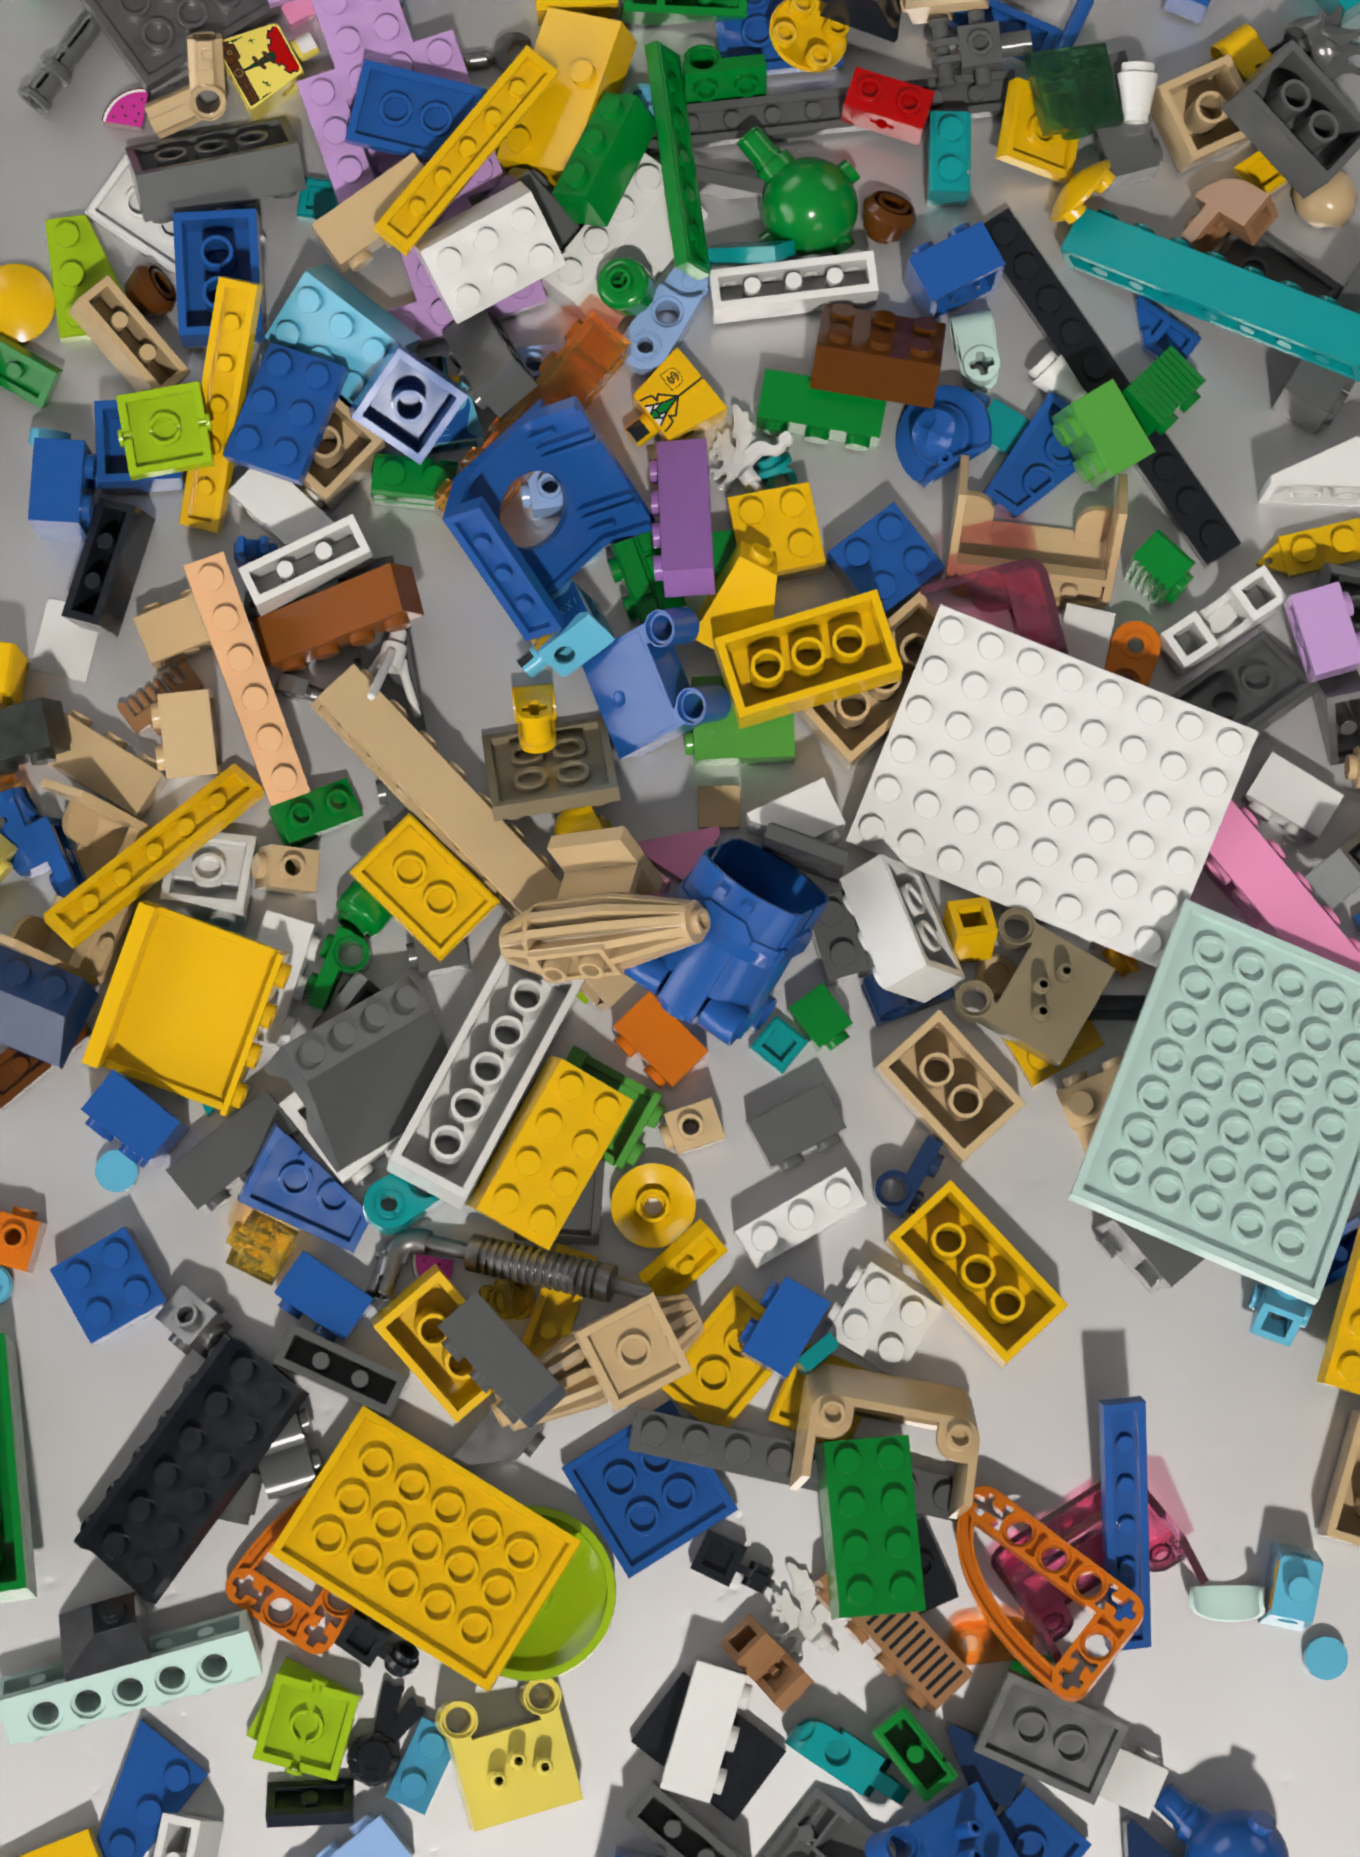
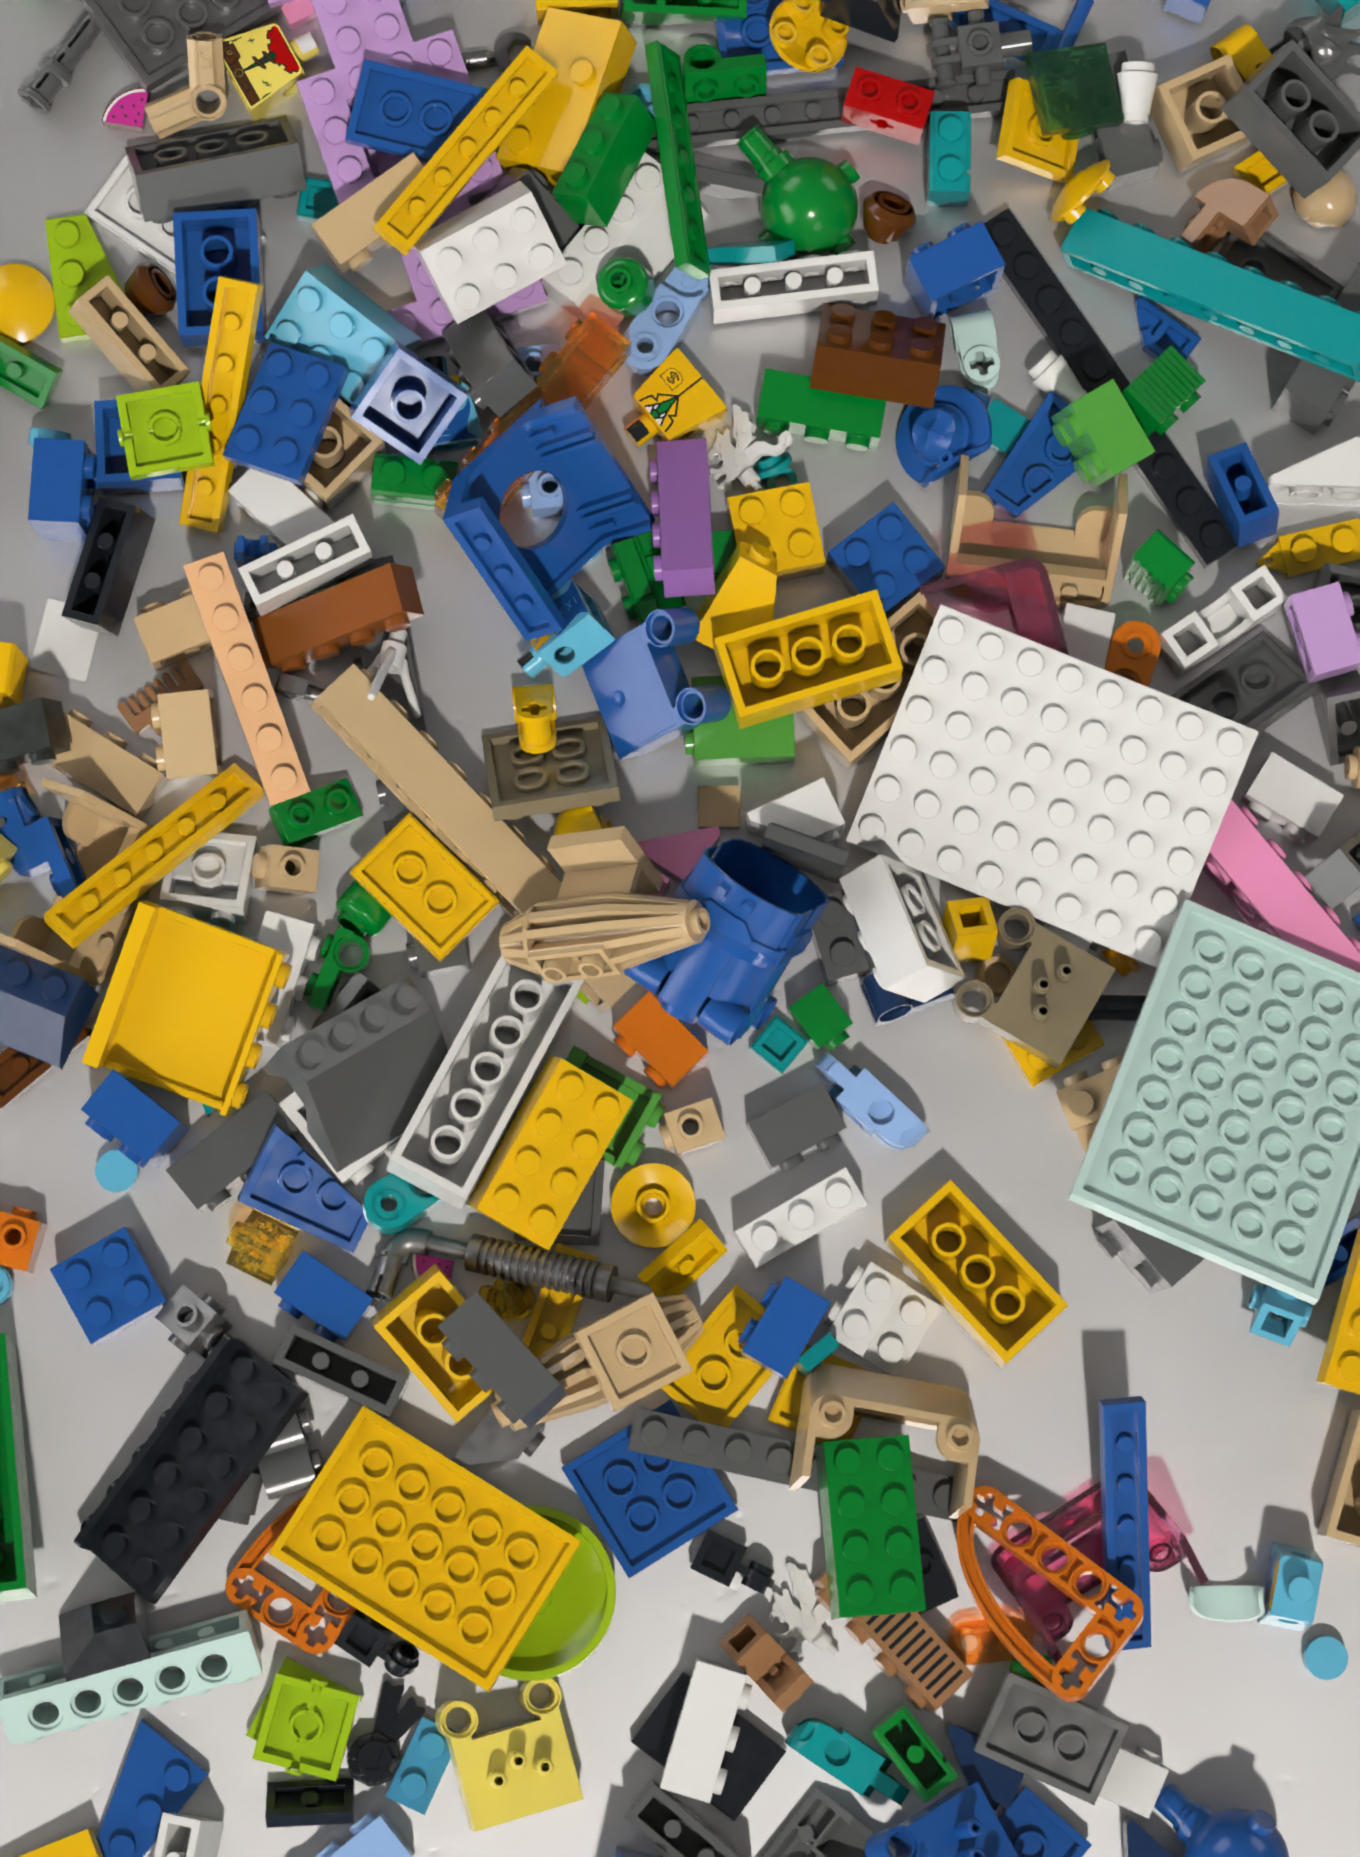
(872, 1105): none -> light blue piece
(925, 1163): dark blue plate -> none
(949, 1086): tan brick -> none
(1242, 495): none -> blue brick

